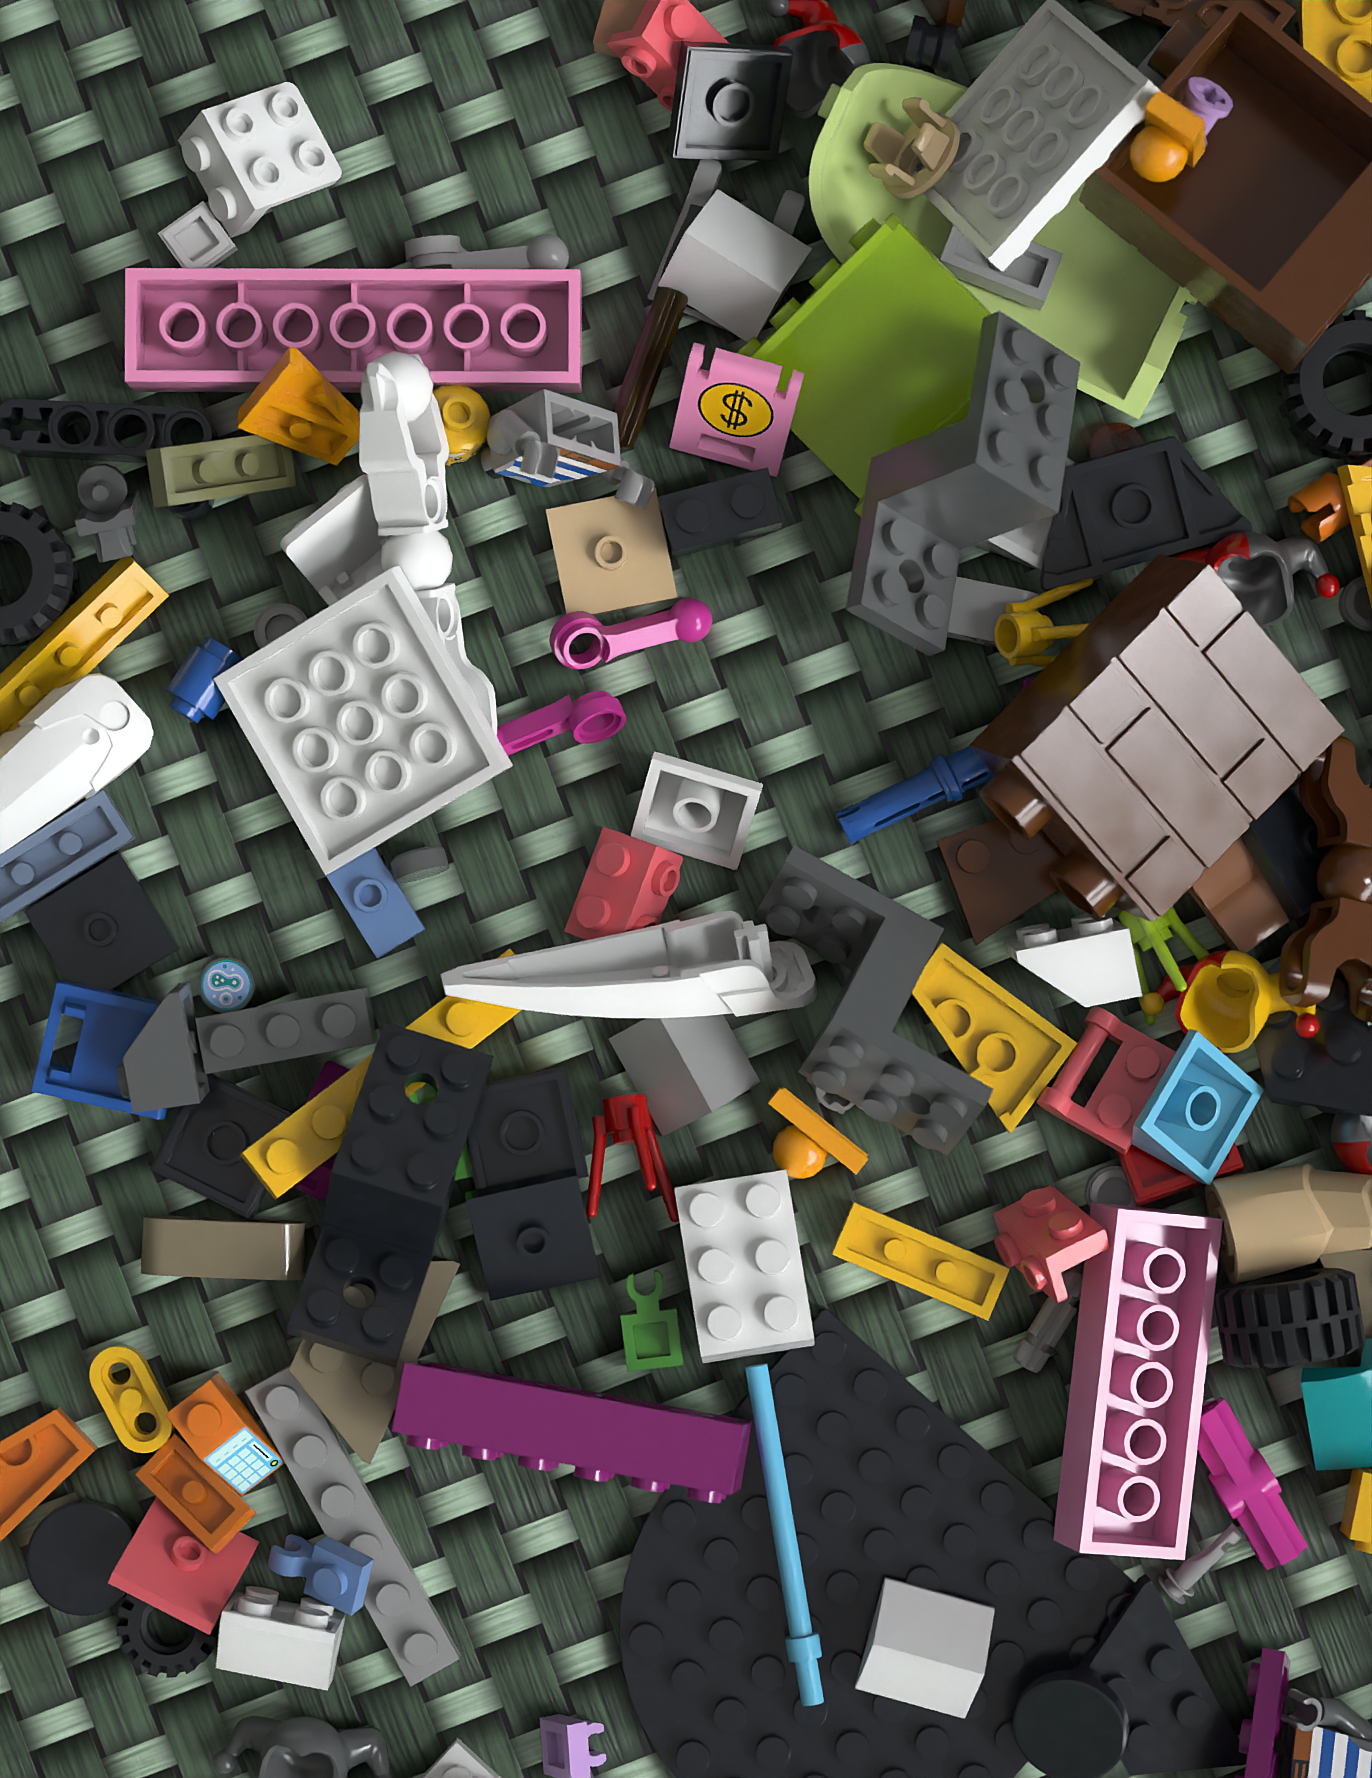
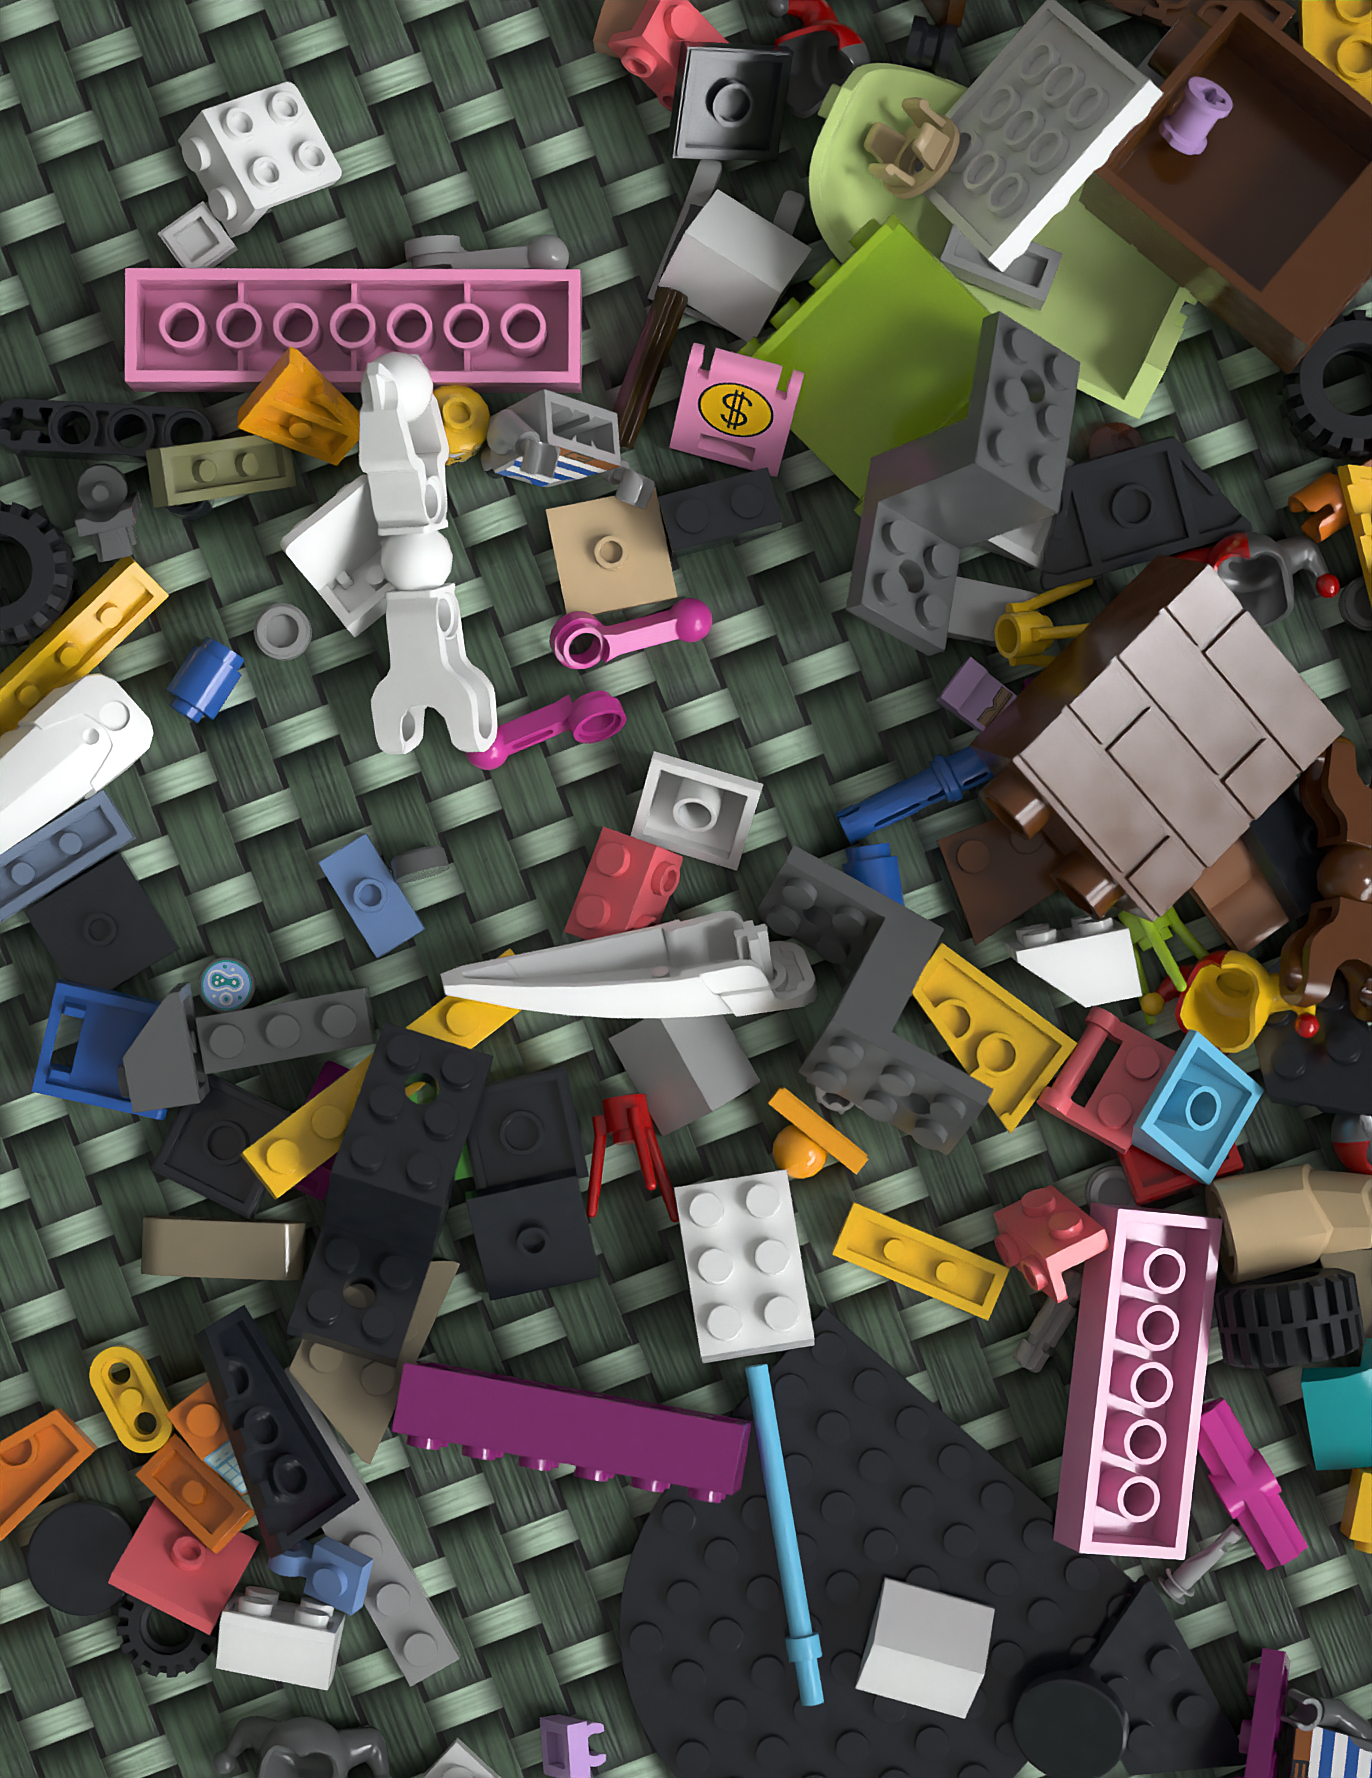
(276, 1443): none -> black wing
(362, 720): white plate -> none
(651, 1333): bright green plate -> none
(876, 869): none -> blue brick
(975, 695): none -> lavender leg
(1168, 140): light orange tile -> none

